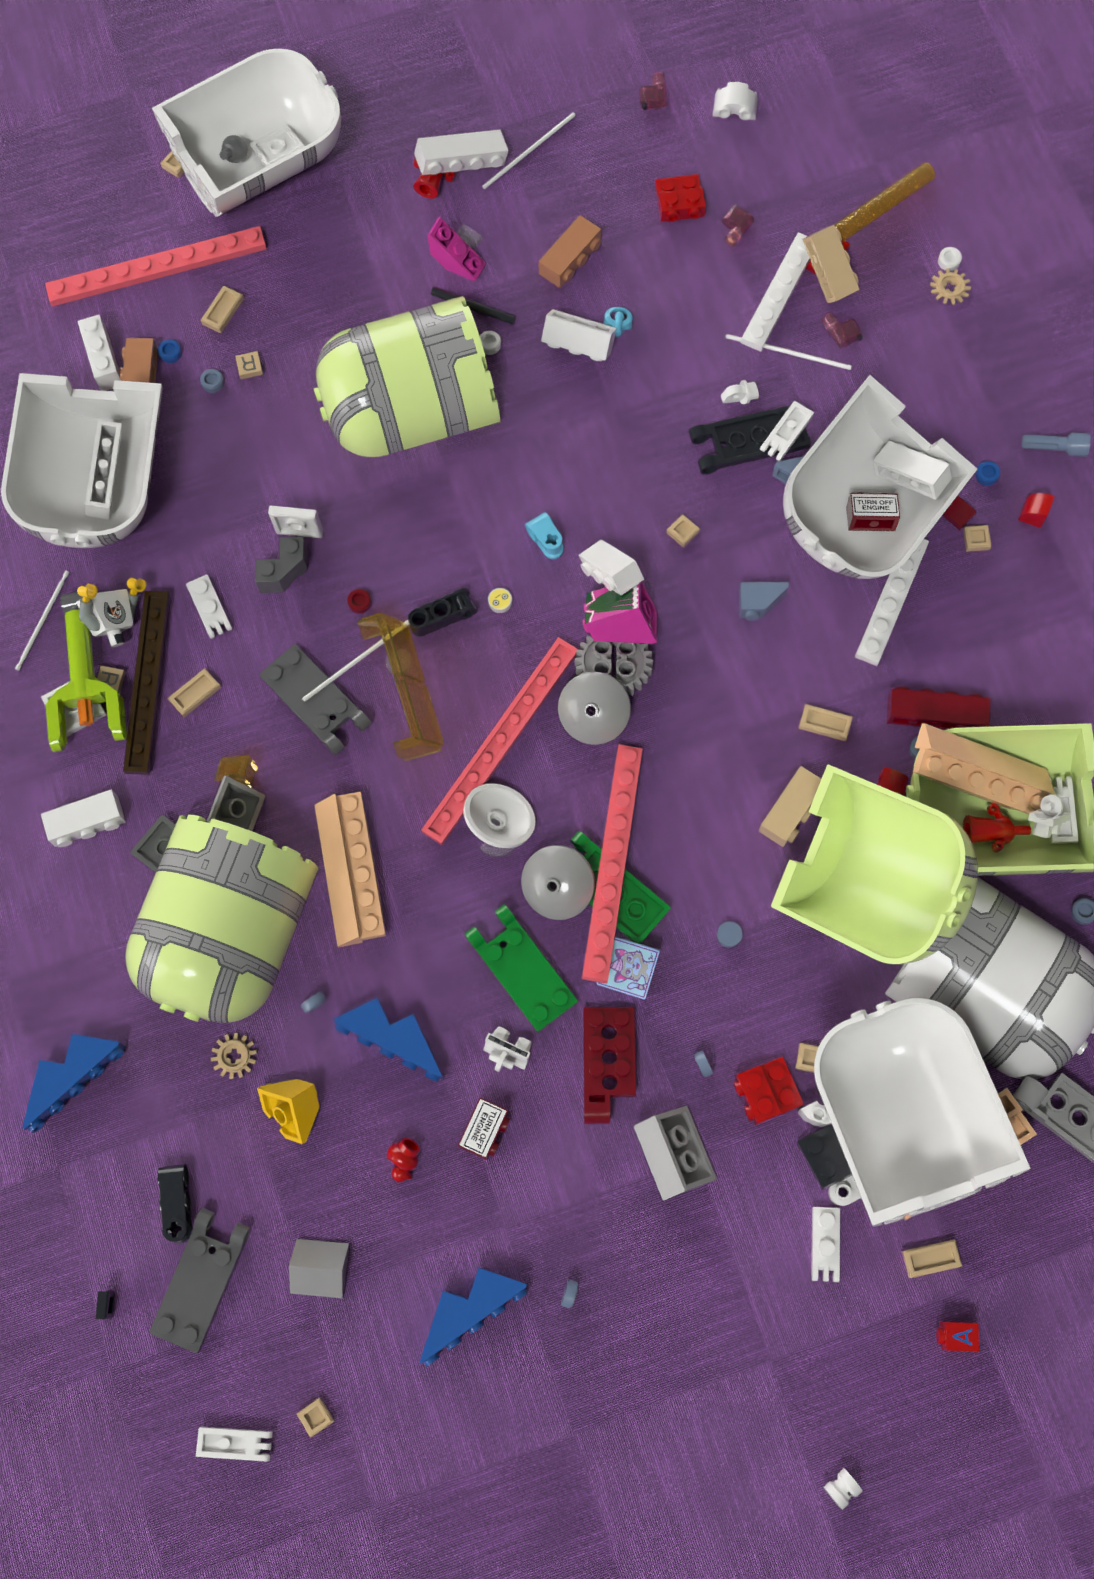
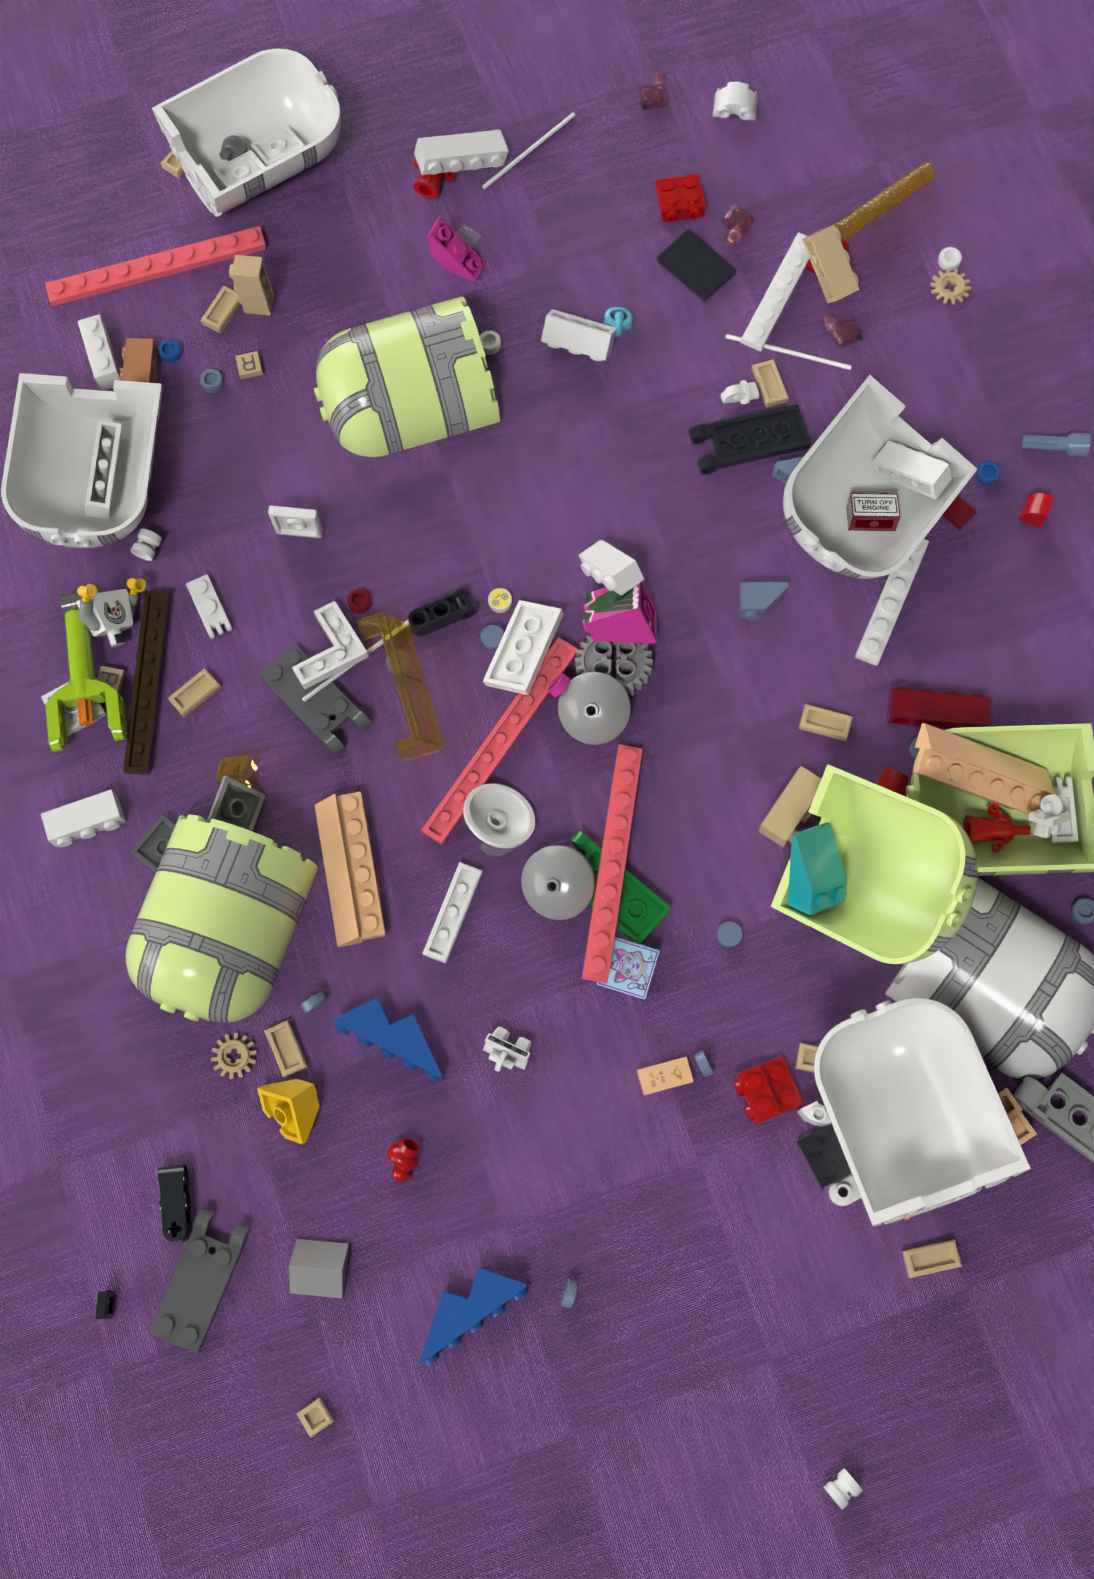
(42, 620): white piece -> none
(58, 1082): blue slope -> none
(146, 544): none -> white wheel
(232, 1443): white hinge -> none
(238, 169): none -> white plate
(252, 284): none -> tan brick
(278, 574): dark grey brick -> none
(286, 1048): none -> tan tile
(345, 651): none -> white plate
(452, 912): none -> white tile
(475, 306): black bar -> none
(484, 1128): brick -> none
(491, 637): none -> sand blue tile
(523, 647): none -> white plate
(524, 972): green hinge -> none
(545, 534): medium azure piece -> none
(559, 685): none -> dark pink tile
(570, 251): nougat brick -> none
(596, 1070): dark red hinge -> none
(665, 1076): none -> light nougat tile
(674, 1152): light grey slope -> none
(683, 530): tan tile -> none
(696, 265): none -> black tile
(769, 383): none -> tan tile
(787, 430): white hinge -> none
(816, 871): none -> teal slope
(825, 1243): white hinge -> none
(958, 1336): red brick -> none
(977, 538): tan tile -> none

